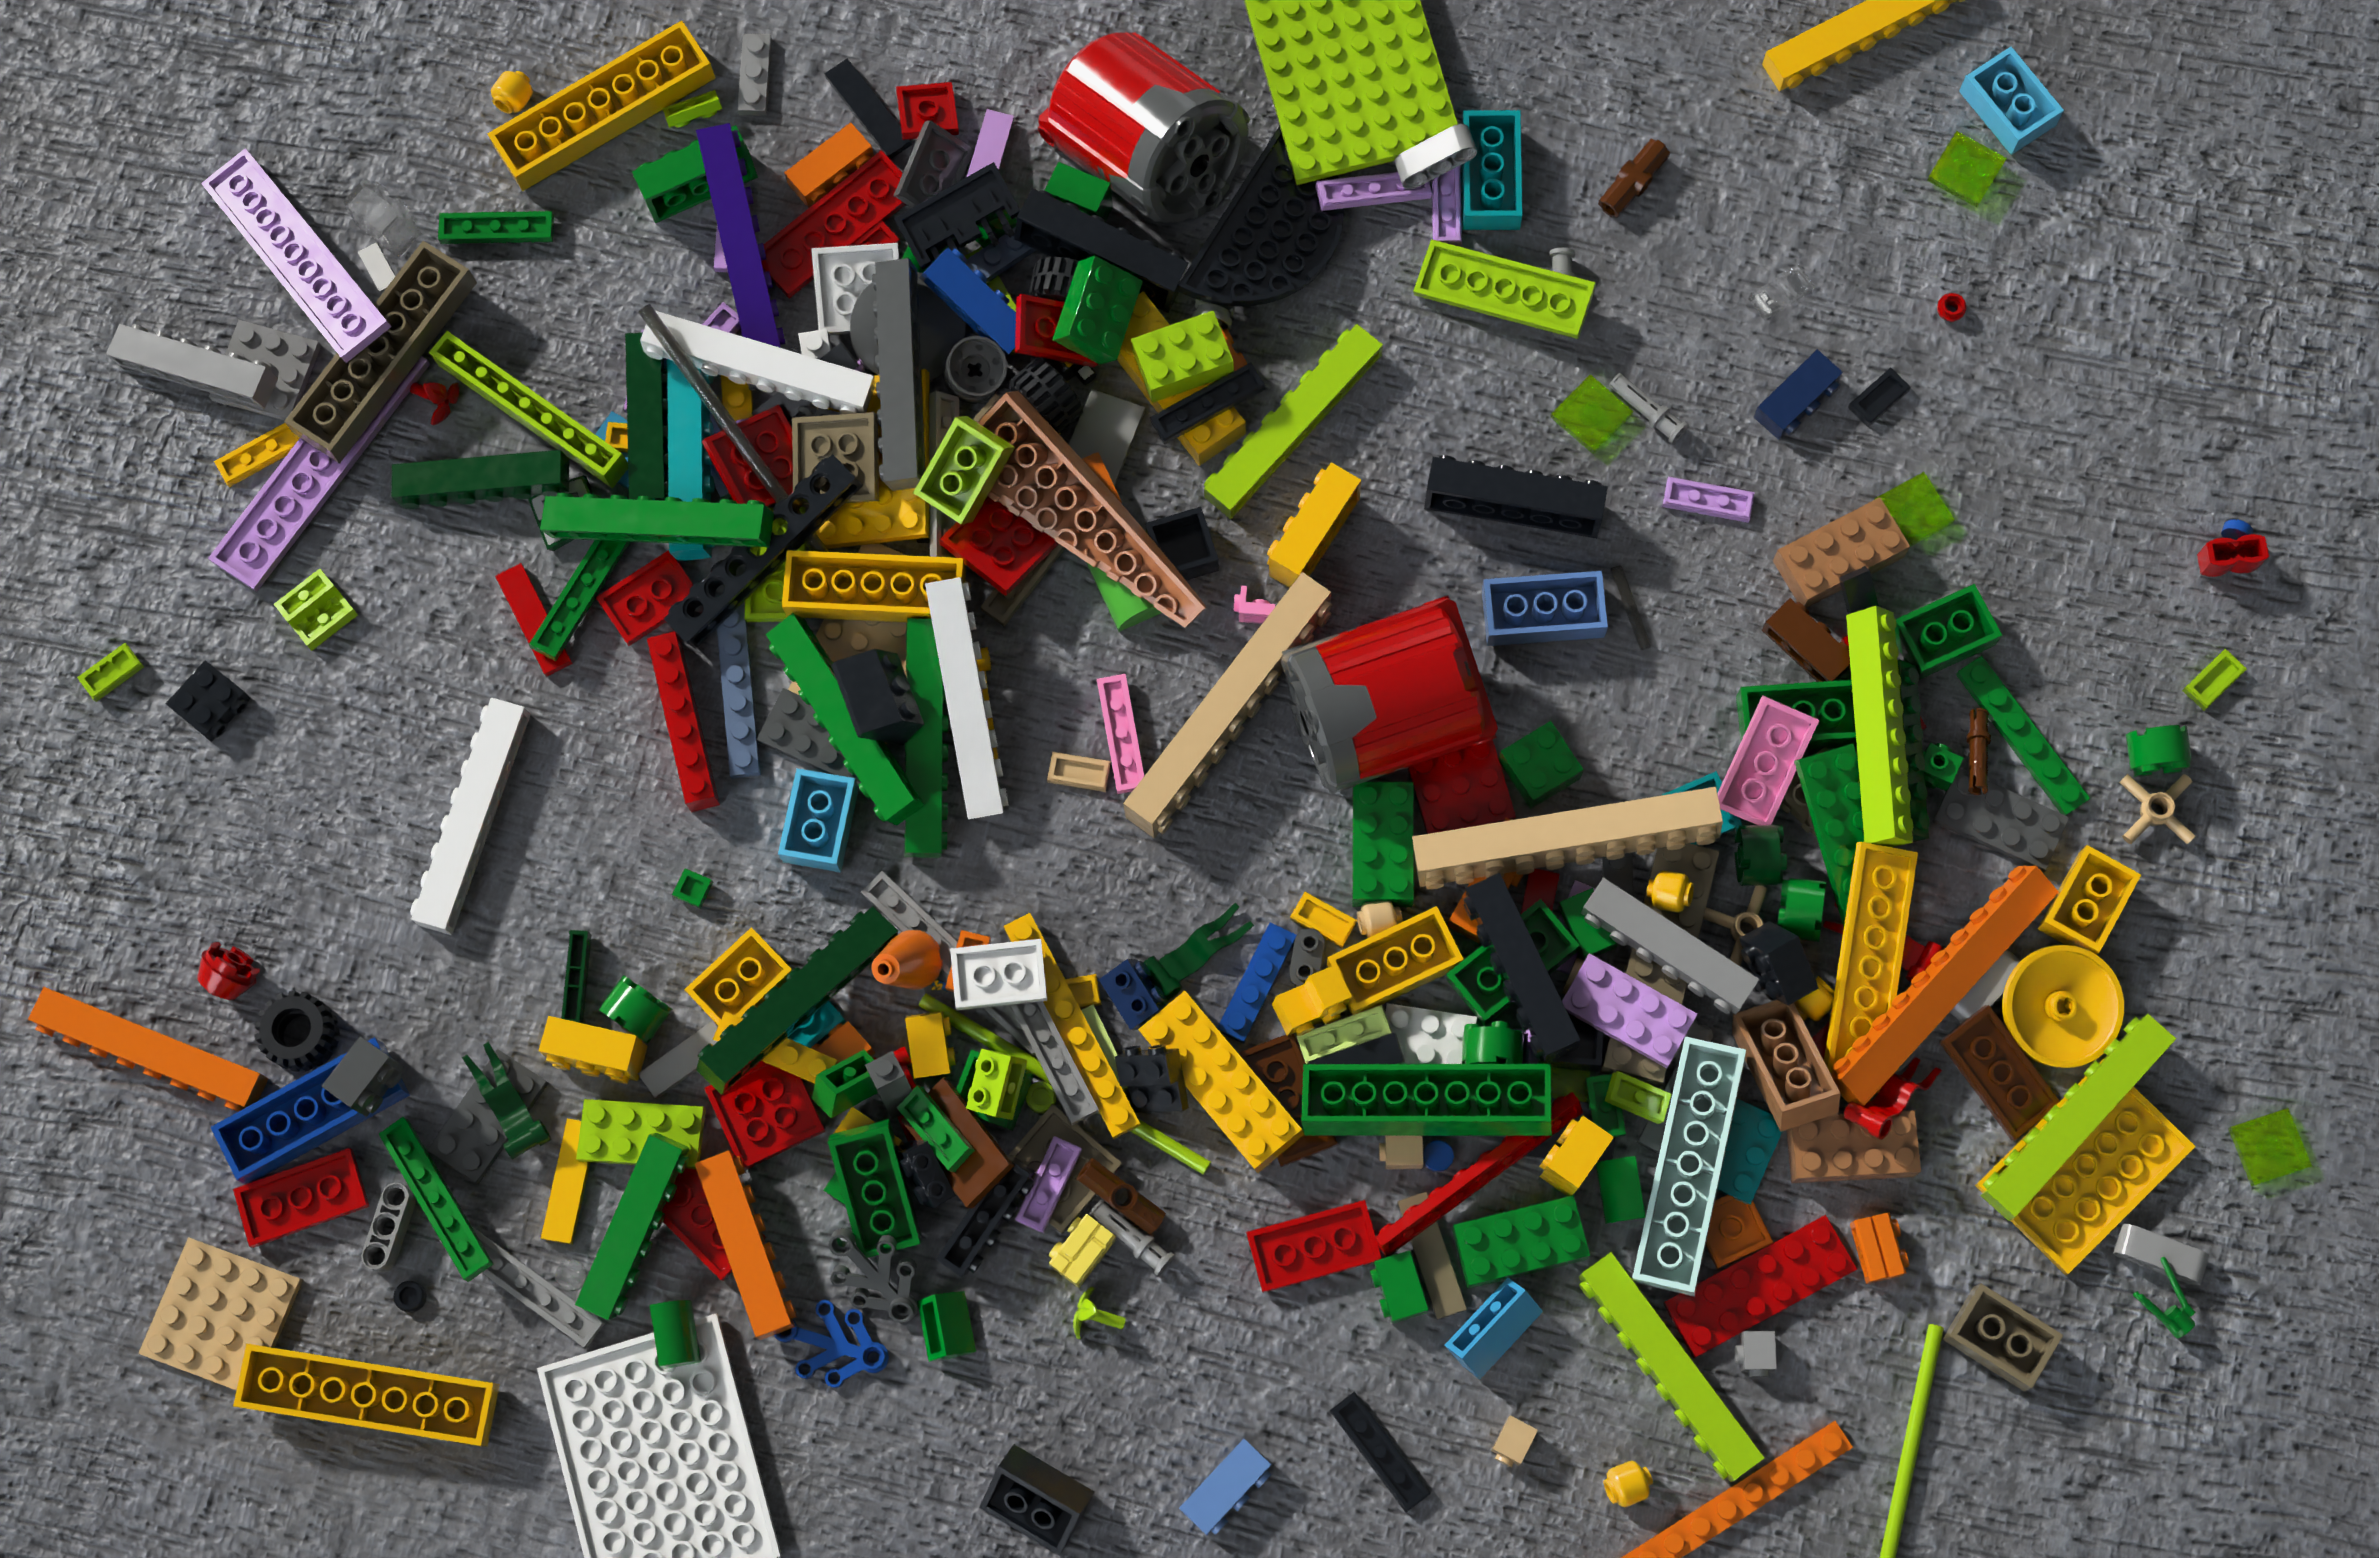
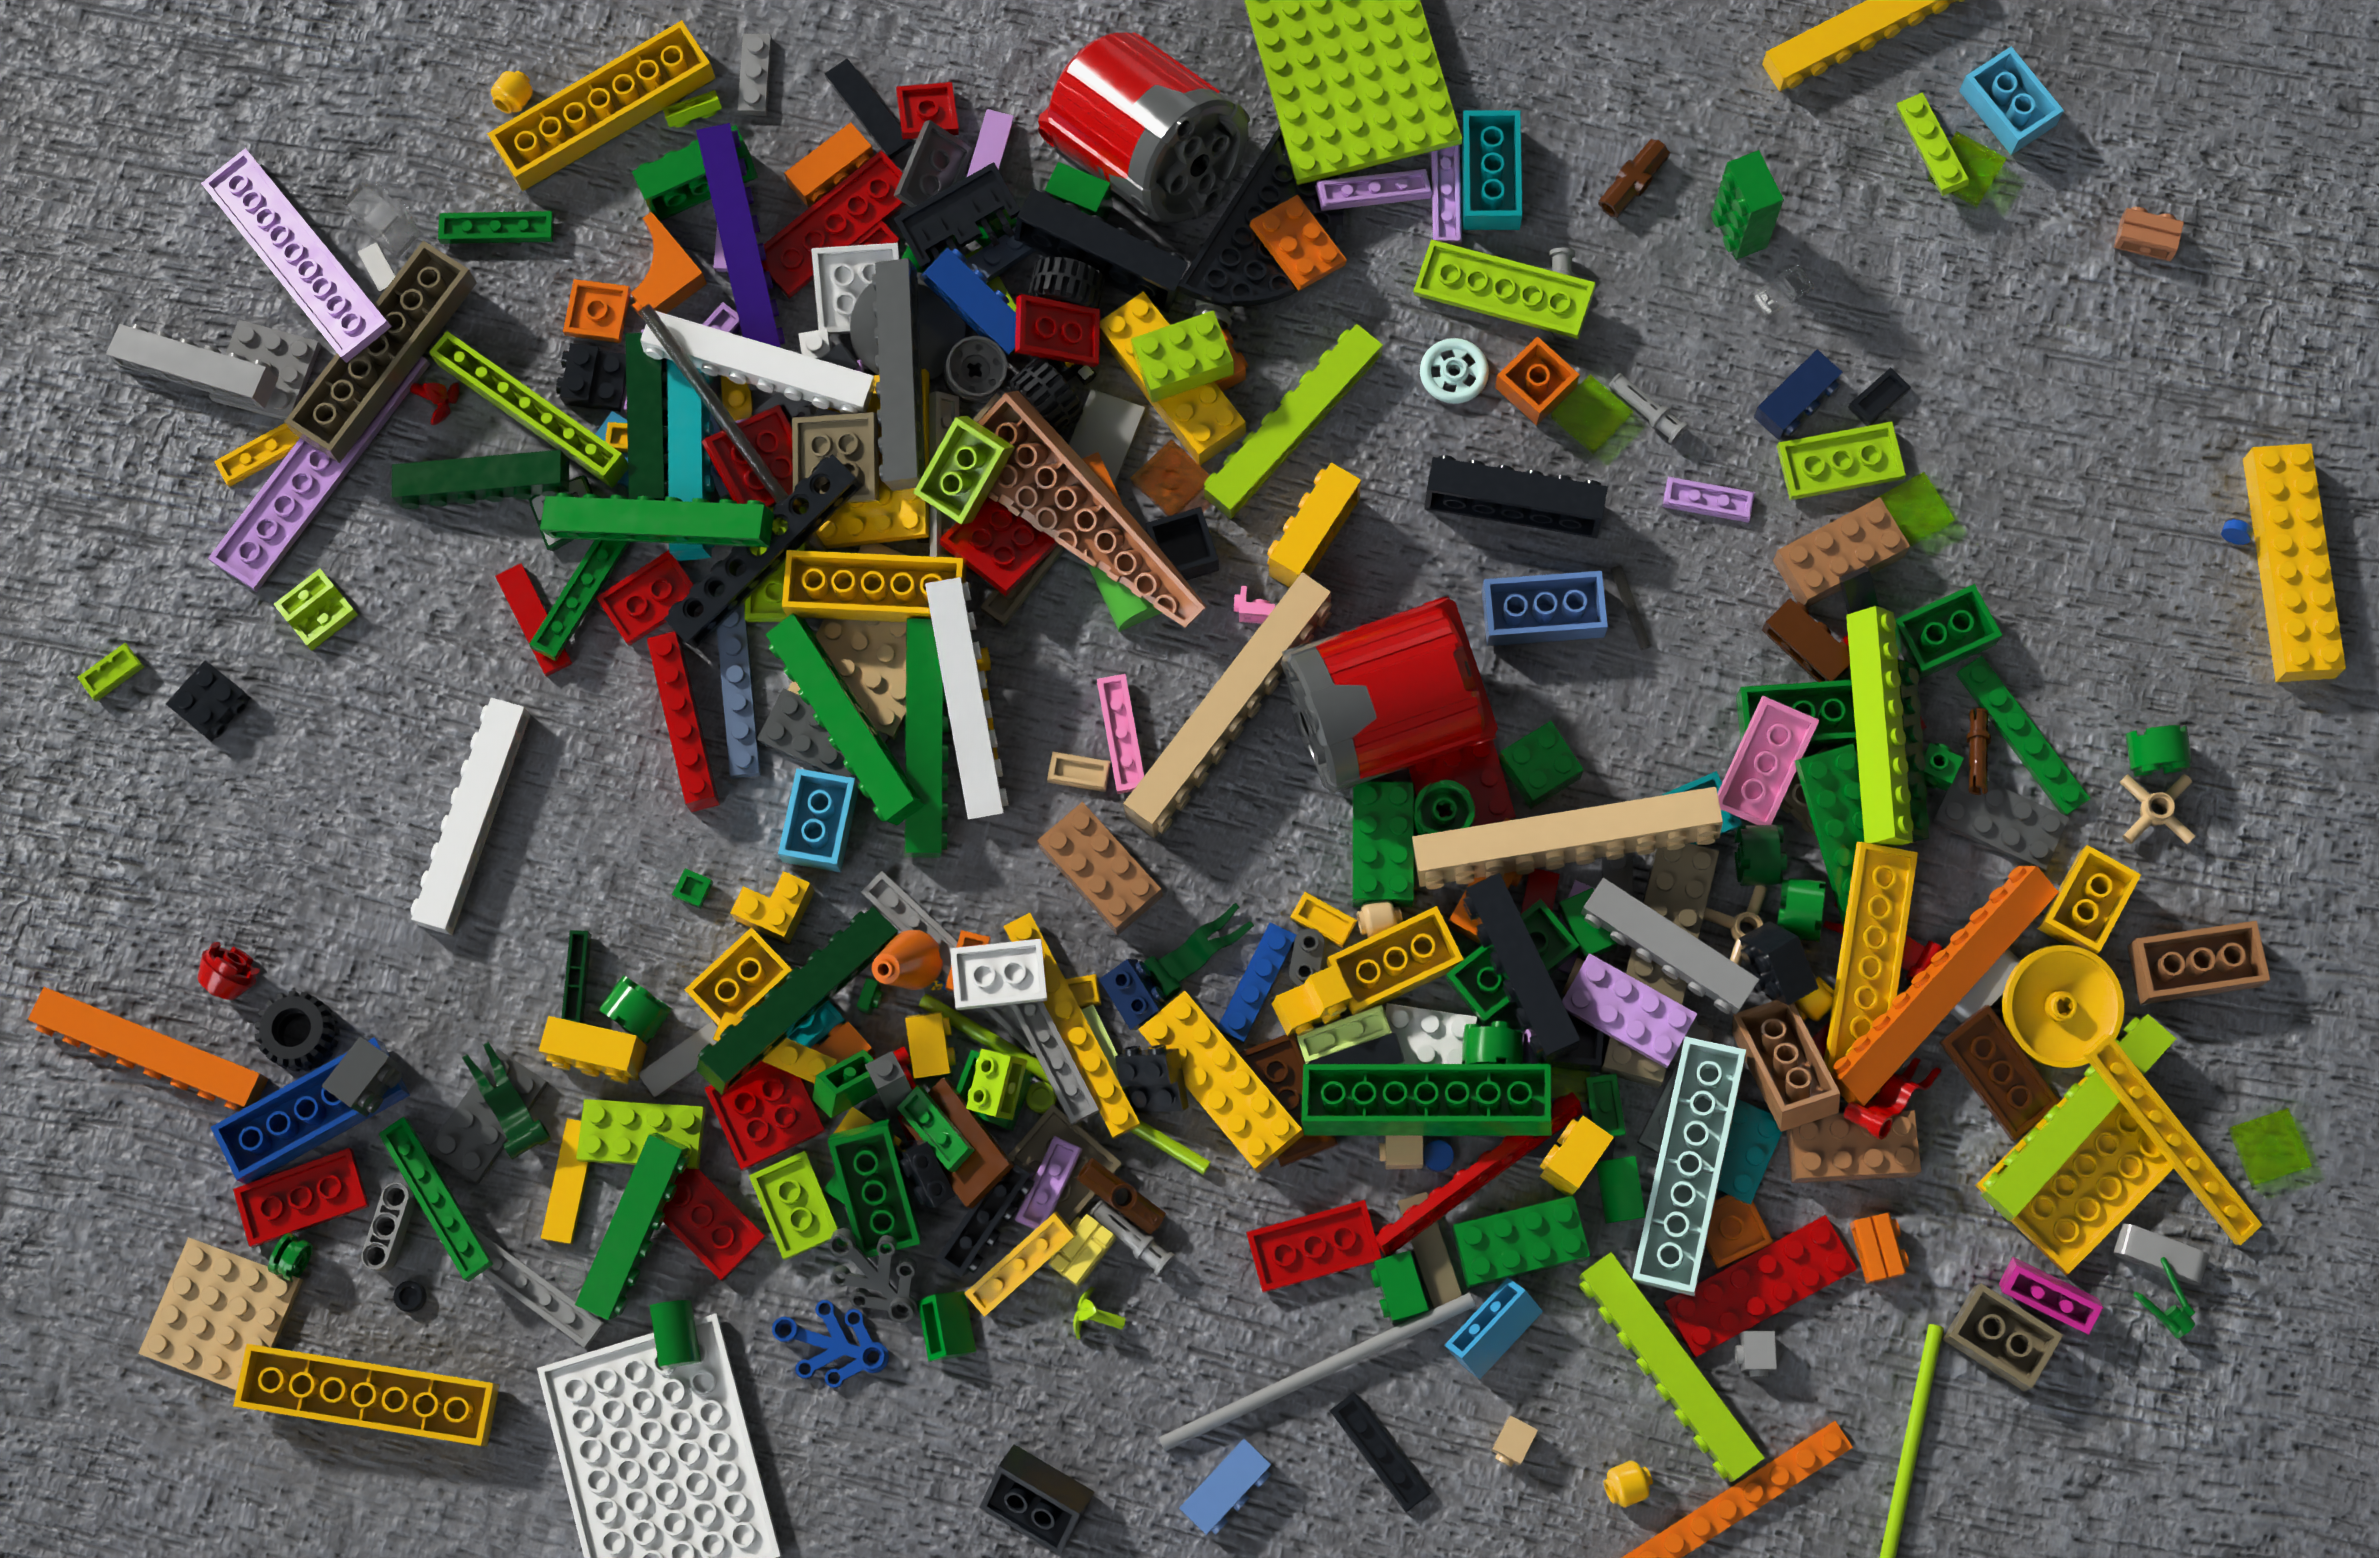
(290, 1257): none -> green wheel
(592, 378): none -> black plate
(597, 311): none -> orange plate
(671, 274): none -> orange arch
(745, 1245): orange brick -> none
(779, 913): none -> yellow brick
(794, 1205): none -> lime plate
(870, 996): none -> green plate
(878, 696): black slope -> none
(1020, 1264): none -> yellow plate
(1097, 310): green brick -> none
(1100, 868): none -> medium nougat brick
(1170, 479): none -> clear orange tile
(1207, 403): black tile -> none
(1298, 242): none -> orange plate
(1317, 1371): none -> light grey piece
(1435, 156): light grey beam -> none
(1441, 796): none -> green brick
(1460, 348): none -> light aqua plate
(1537, 380): none -> orange brick
(1638, 1097): lime plate -> none
(1670, 891): yellow head -> none
(1747, 205): none -> green brick
(1841, 460): none -> lime plate
(1932, 144): none -> lime plate
(1954, 300): red plate -> none
(2050, 1295): none -> dark pink brick
(2149, 233): none -> nougat brick
(2172, 1139): none -> yellow plate
(2198, 962): none -> medium nougat brick
(2214, 679): lime tile -> none
(2232, 555): red brick -> none
(2293, 563): none -> yellow brick

